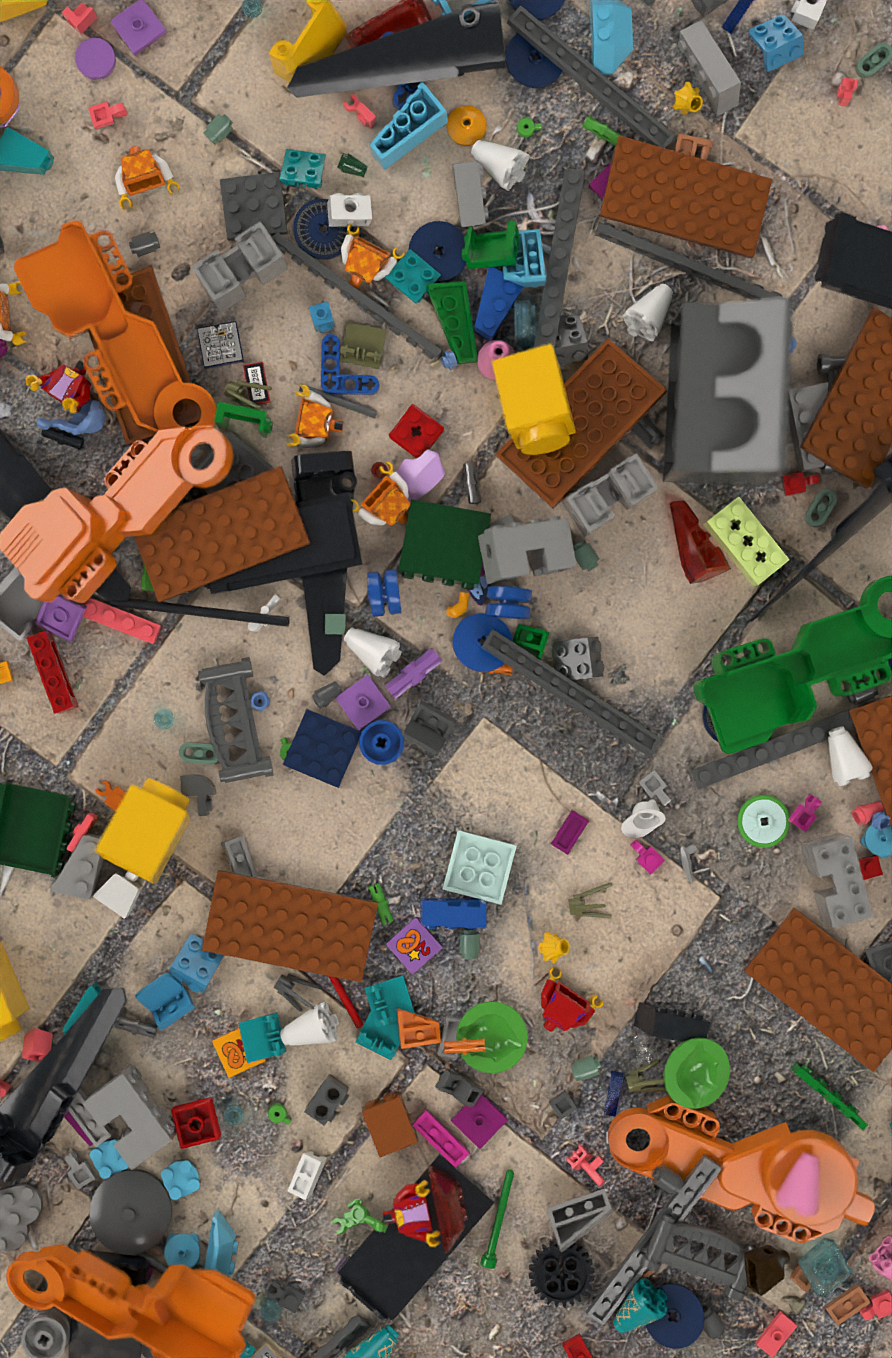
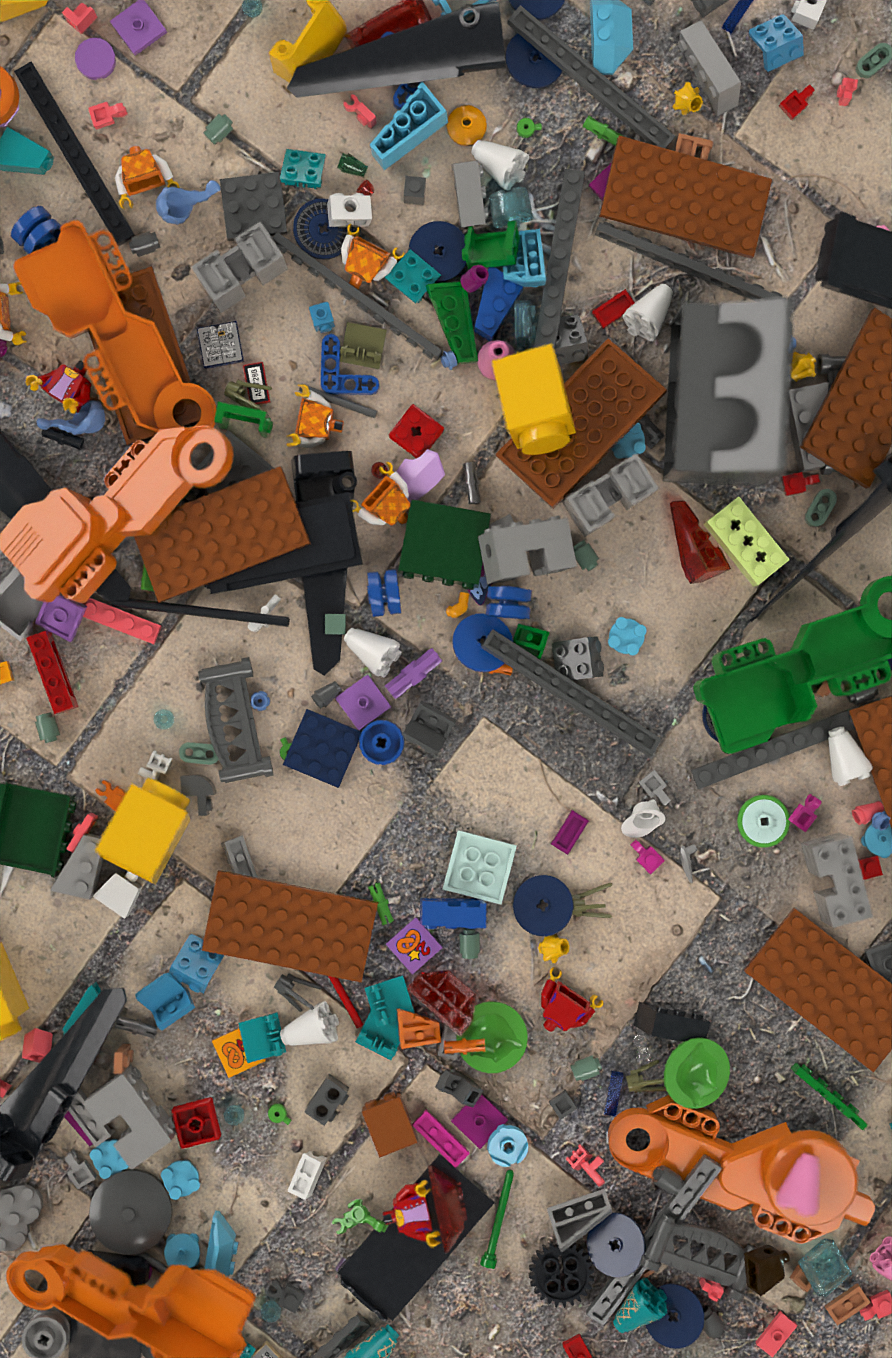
(35, 230): none -> blue wheel
(47, 727): none -> sand green brick
(74, 153): none -> black plate
(122, 1058): none -> nougat plate
(157, 766): none -> white arm
(176, 203): none -> medium blue hair
(366, 188): none -> clear red hinge
(414, 190): none -> dark grey brick
(446, 998): none -> clear red wedge
(474, 278): none -> magenta brick
(505, 1134): none -> medium azure plate
(510, 207): none -> clear light blue brick
(556, 914): none -> dark blue piece
(613, 309): none -> red tile
(626, 636): none -> medium azure piece
(630, 444): none -> medium azure piece
(630, 1238): none -> piece
(713, 1288): none -> coral plate
(796, 102): none -> red plate
(802, 366): none -> yellow rock
(821, 689): none -> nougat plate

